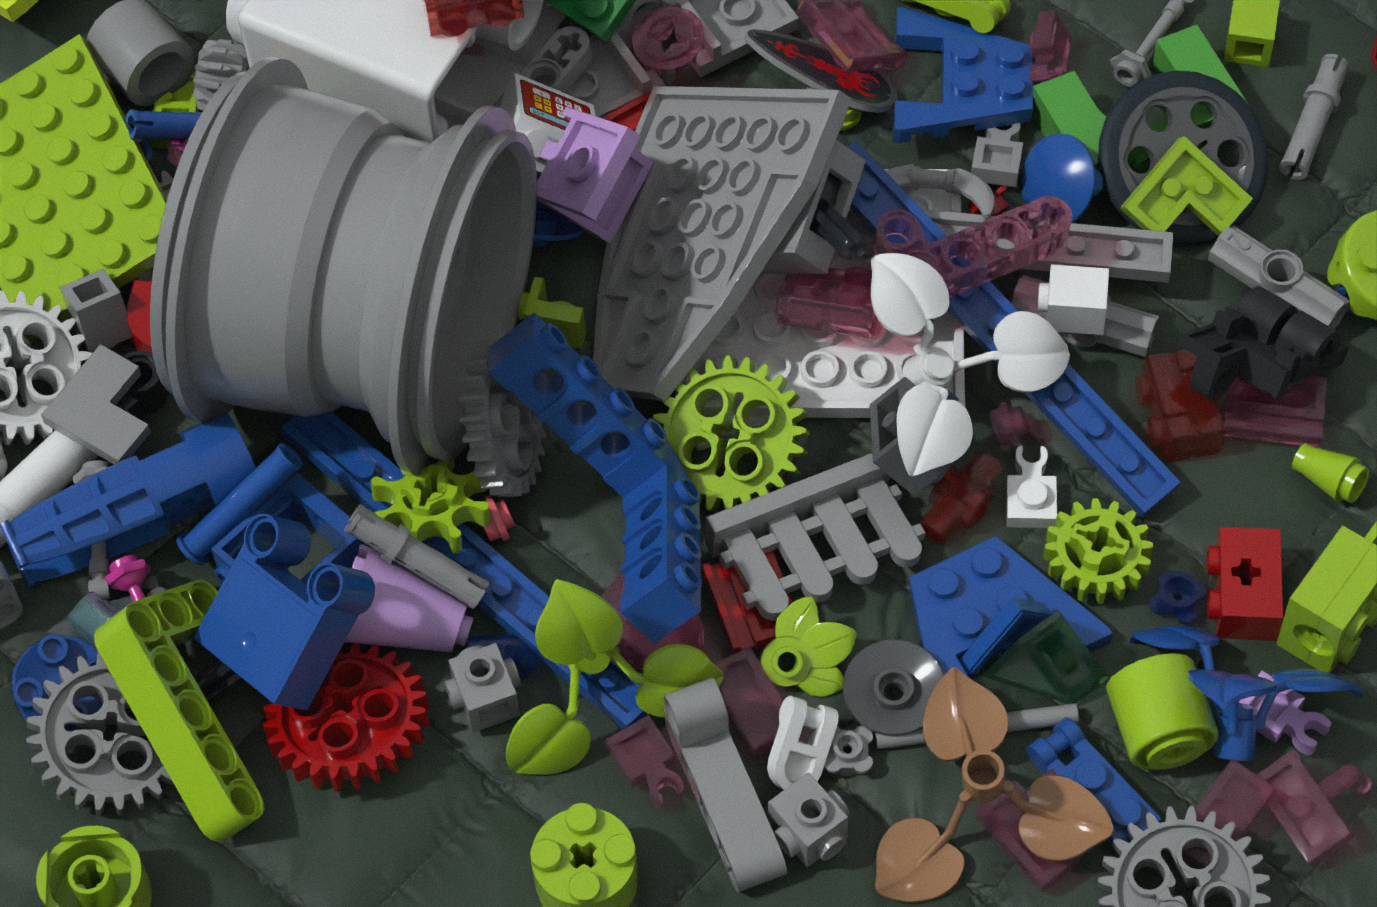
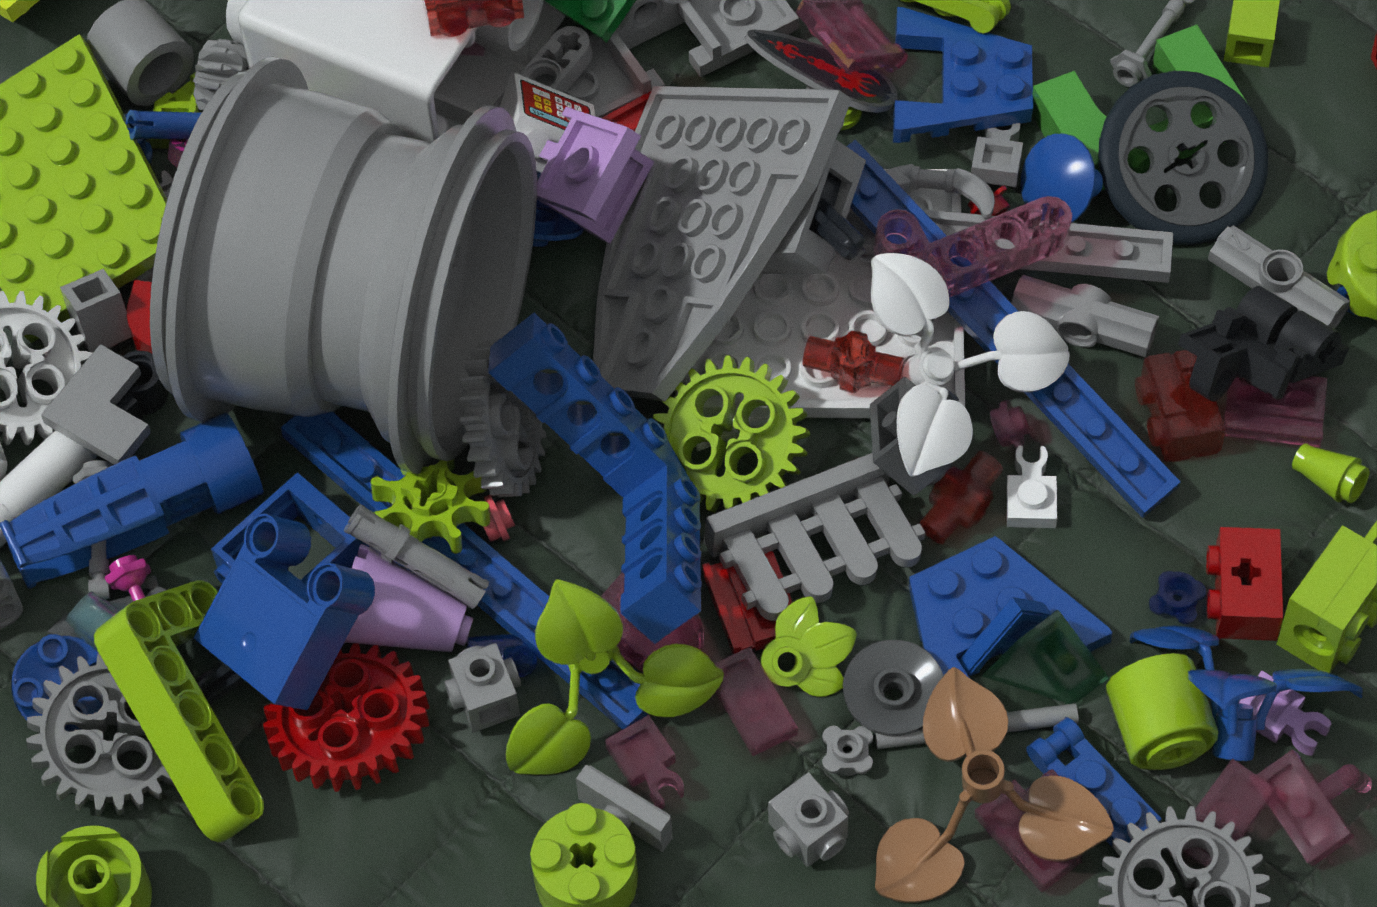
(239, 504): blue pin -> none
(560, 313): lime bracket -> none
(634, 811): none -> light grey plate
(658, 26): clear pink gear -> none
(721, 785): light grey beam -> none
(794, 758): white plate -> none
(833, 297): clear pink plate -> none
(853, 361): none -> clear red axle
(1049, 47): clear pink plate -> none
(1075, 299): white brick -> none
(1080, 535): lime gear -> none
(1184, 180): lime plate -> none
(1320, 101): light grey pin -> none

